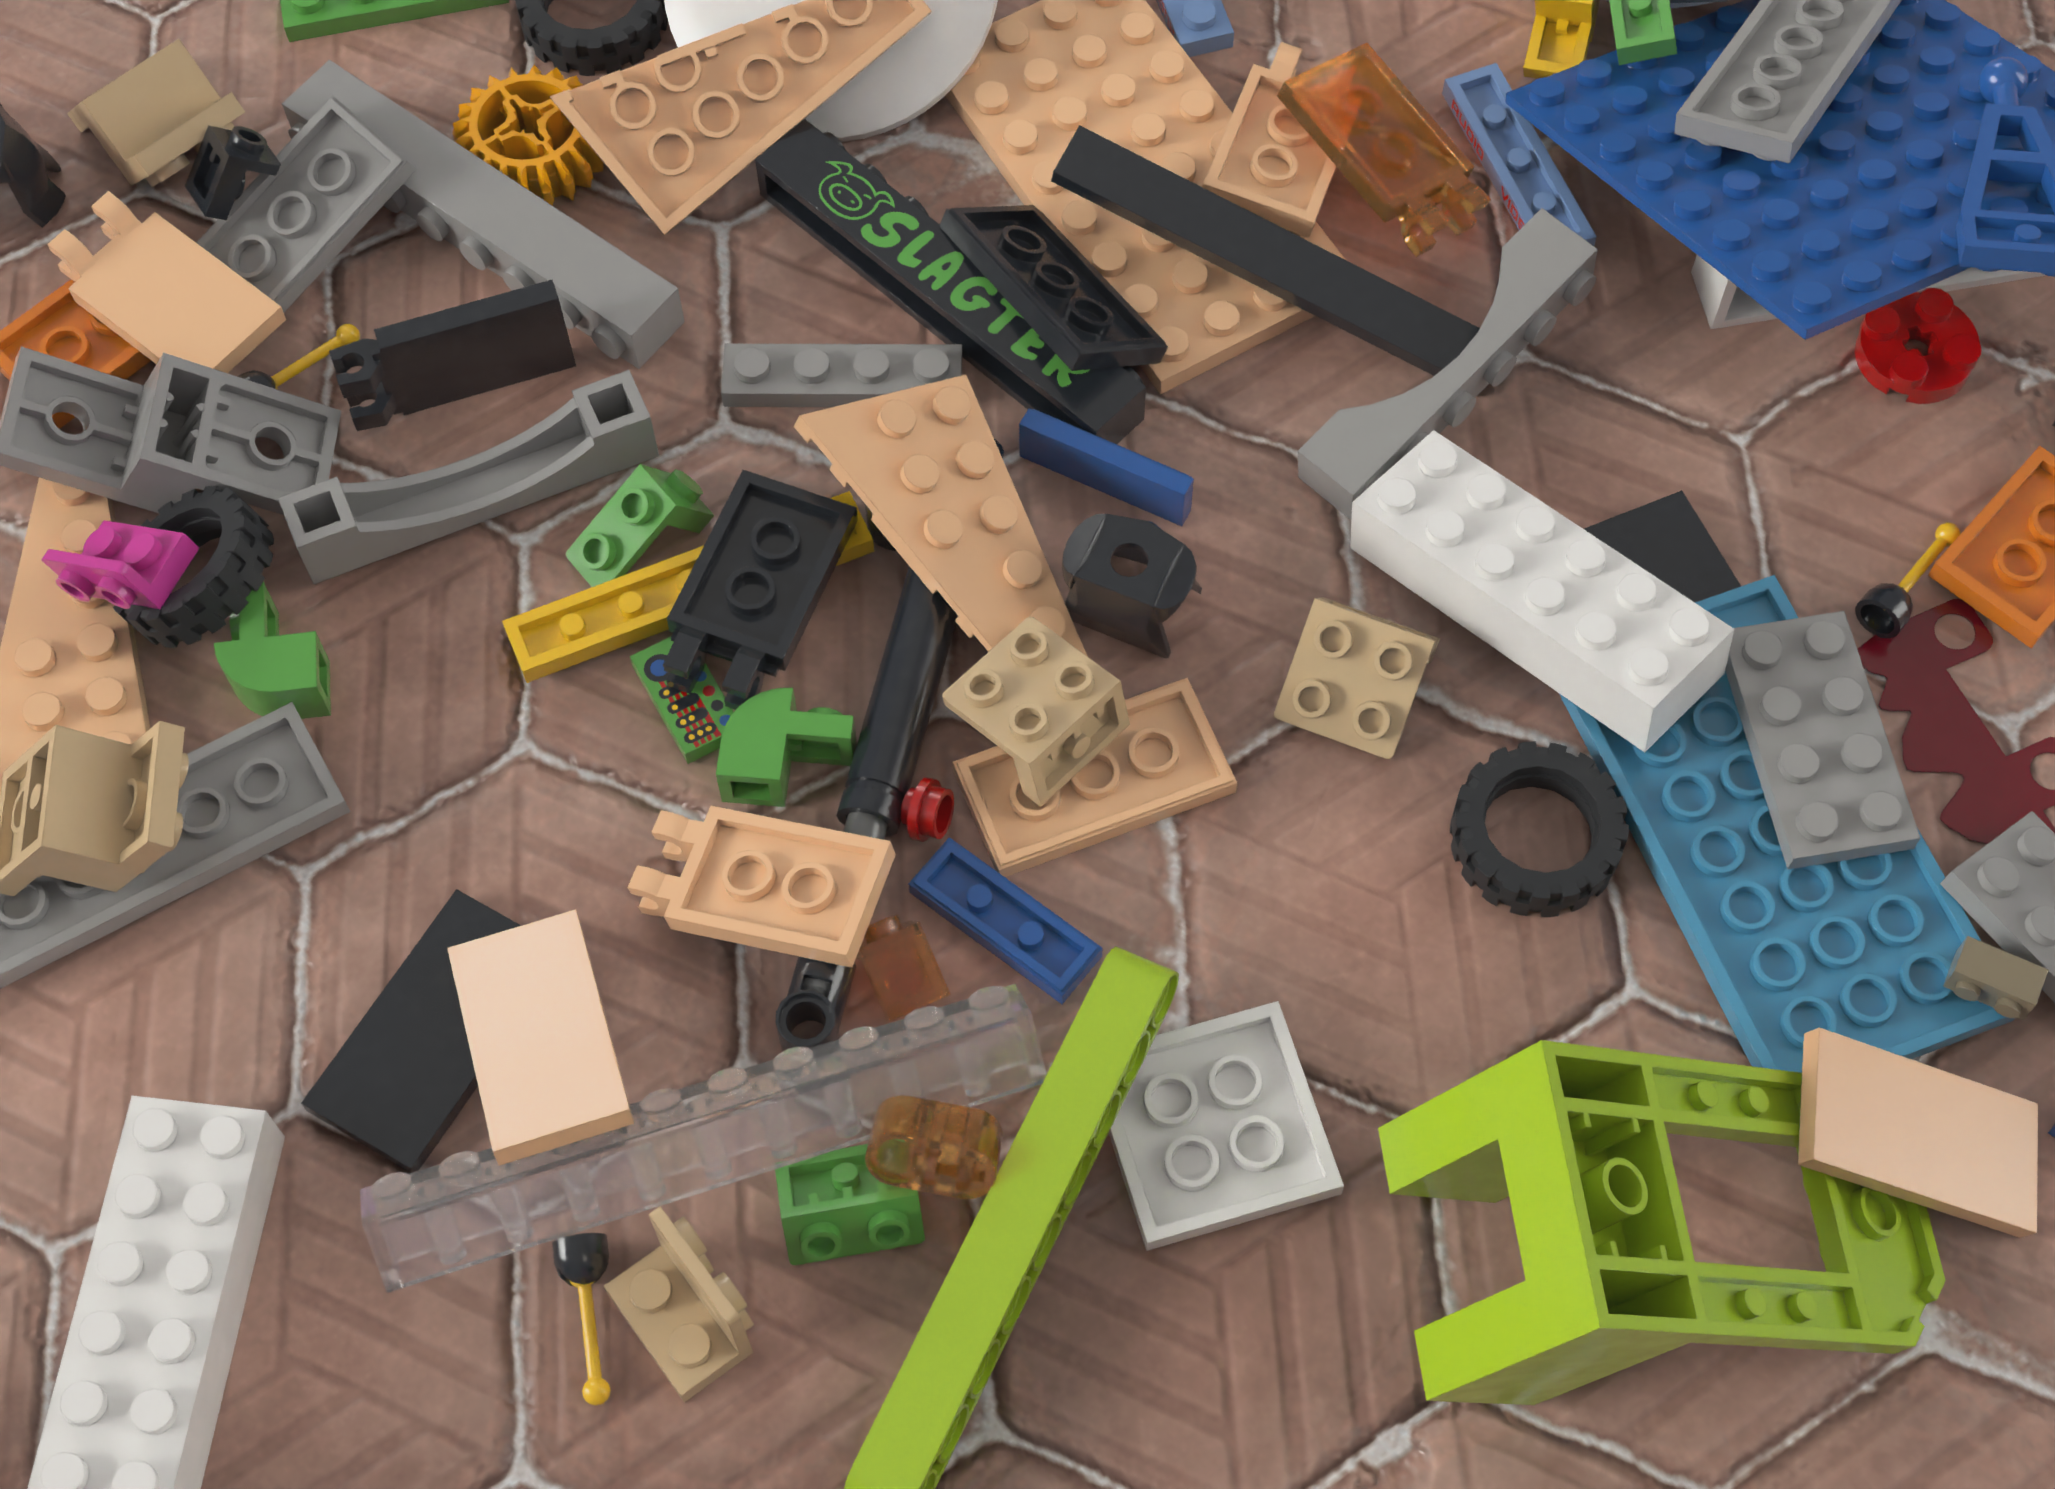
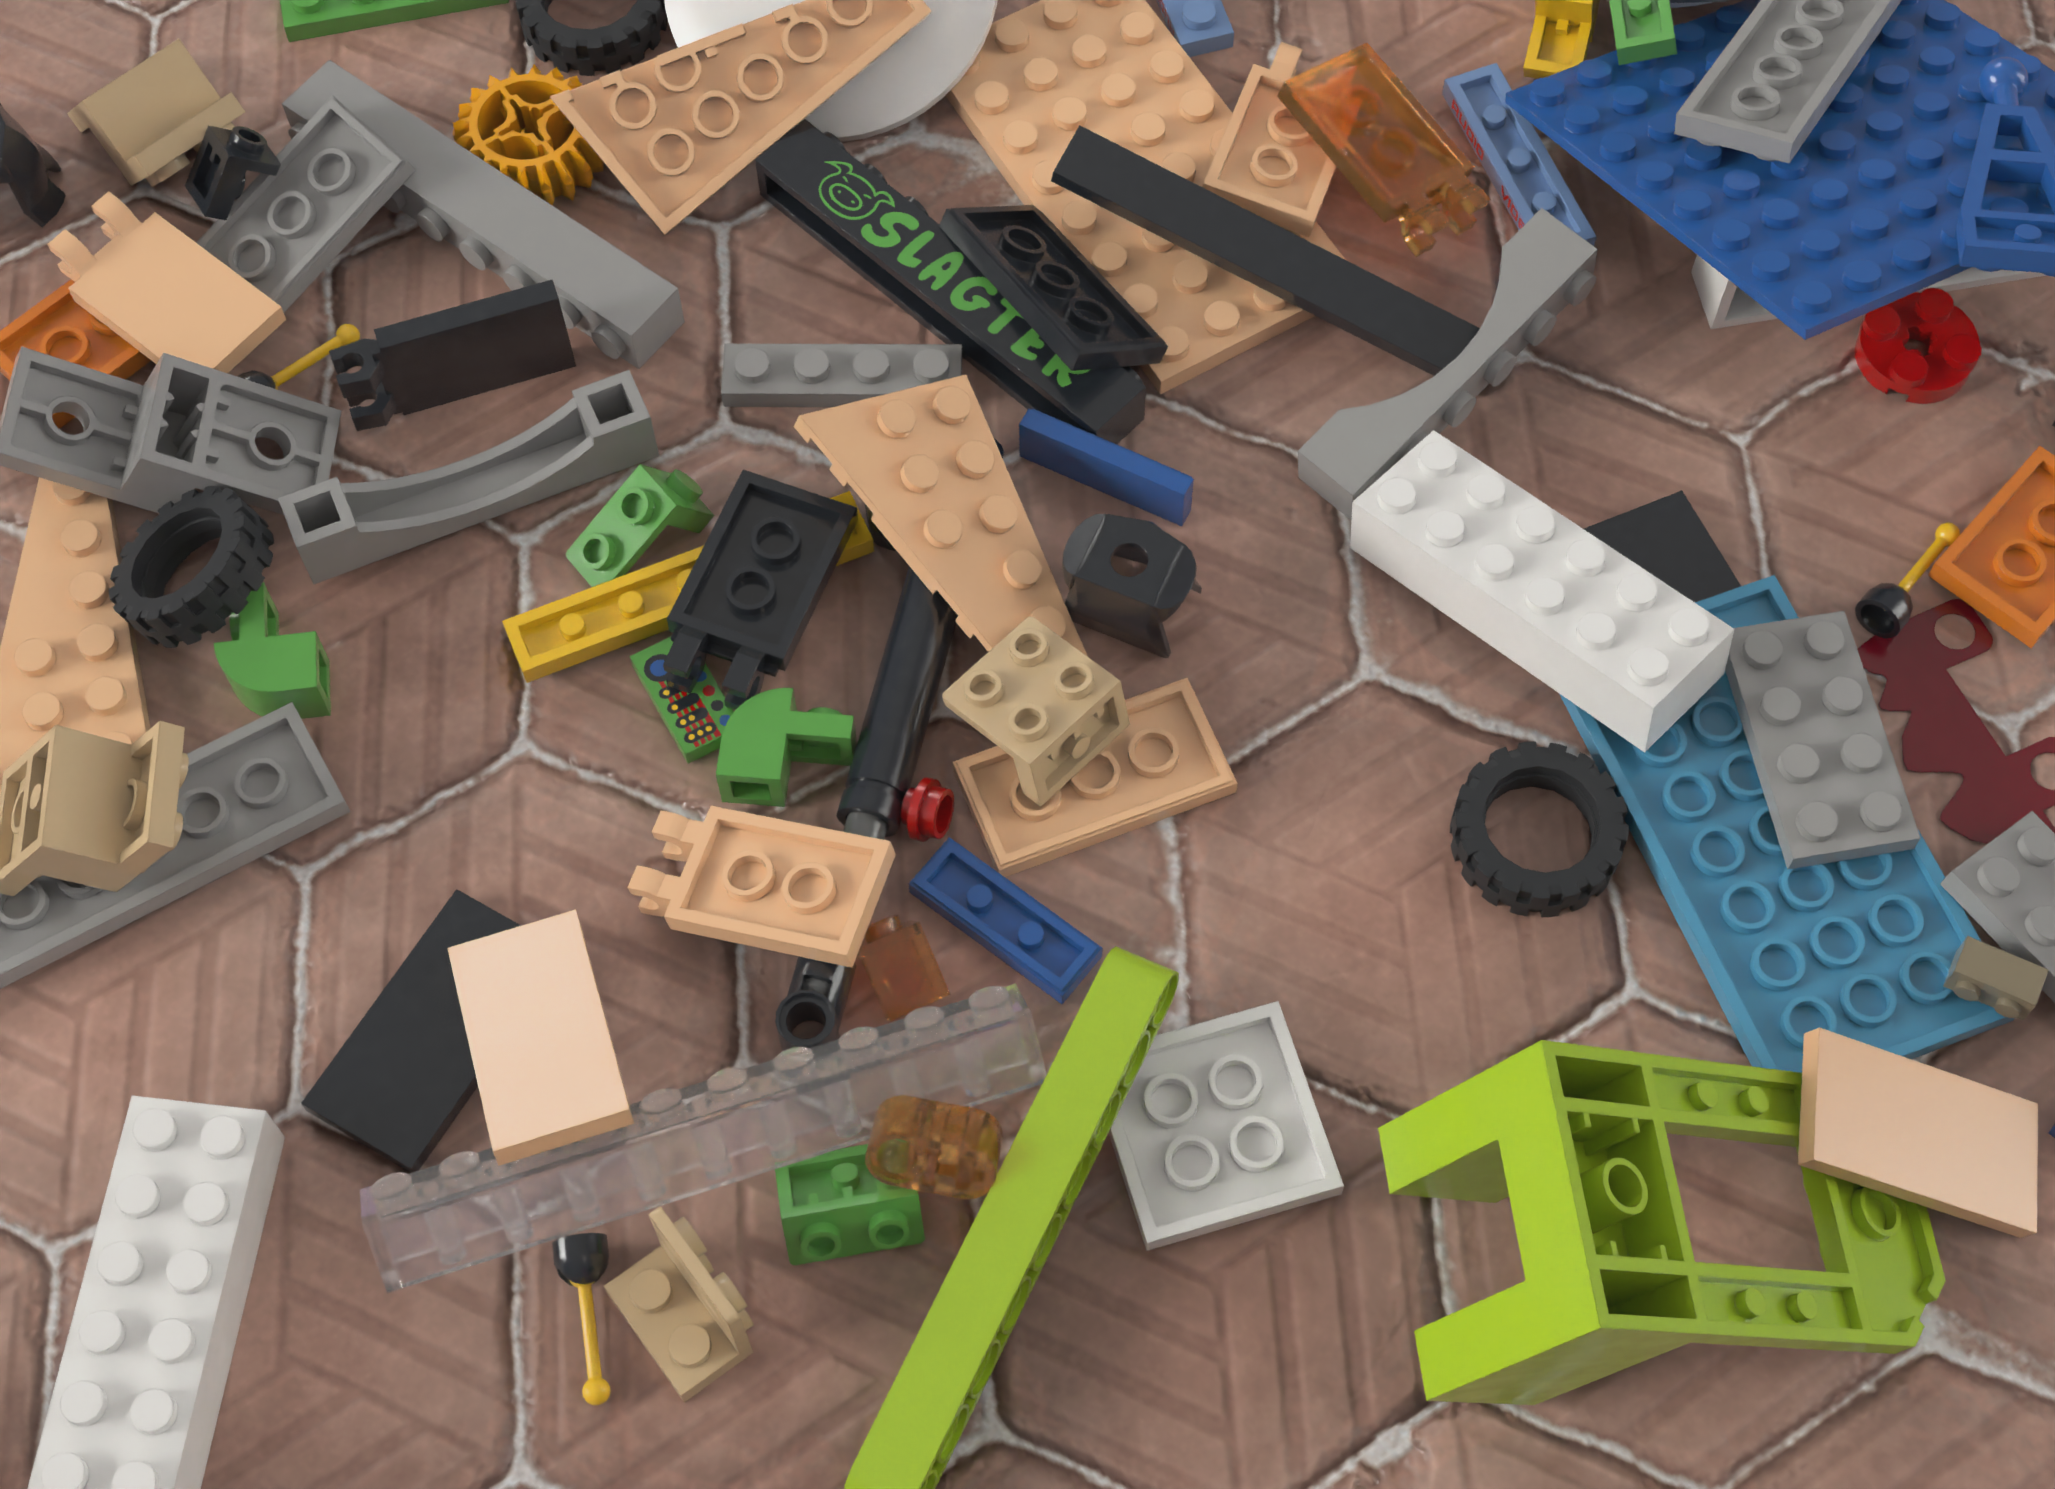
(124, 565): dark pink bracket -> none
(1354, 677): tan bracket -> none

